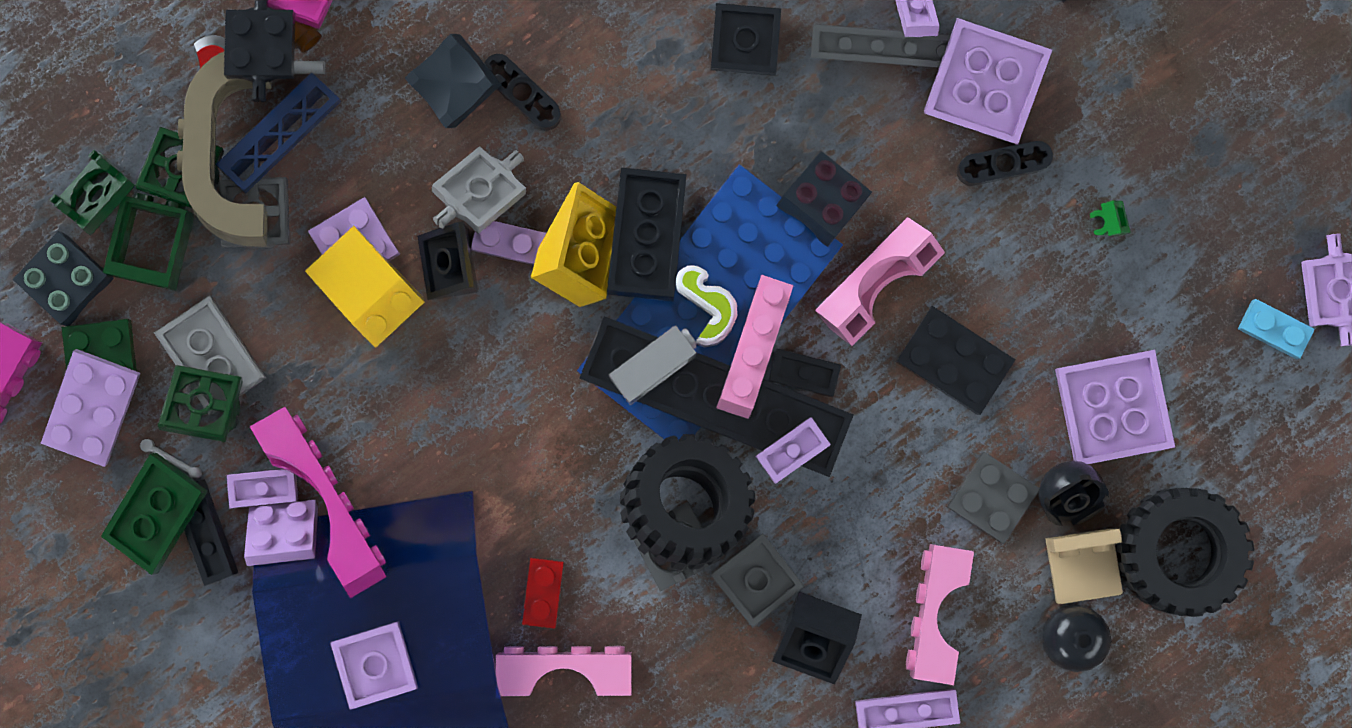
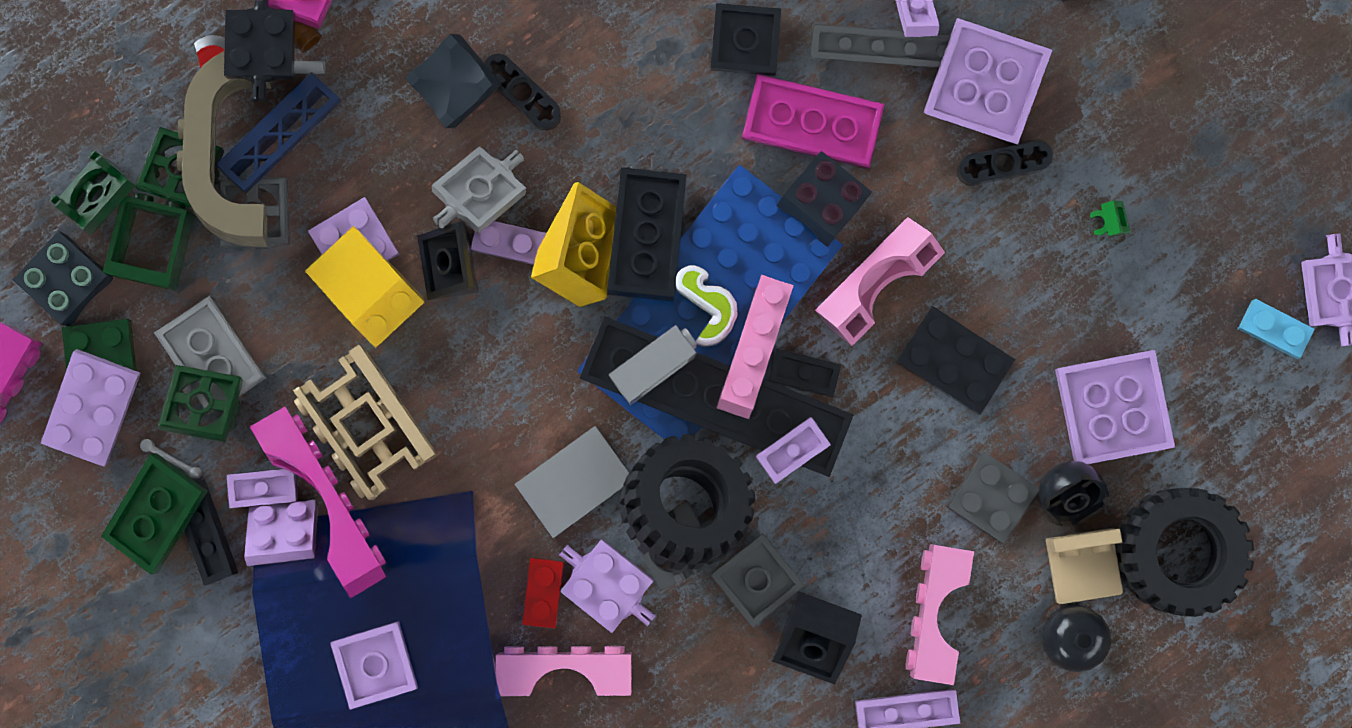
(388, 407): none -> tan fence
(573, 482): none -> light grey tile
(607, 585): none -> lavender plate
(813, 121): none -> dark pink tile

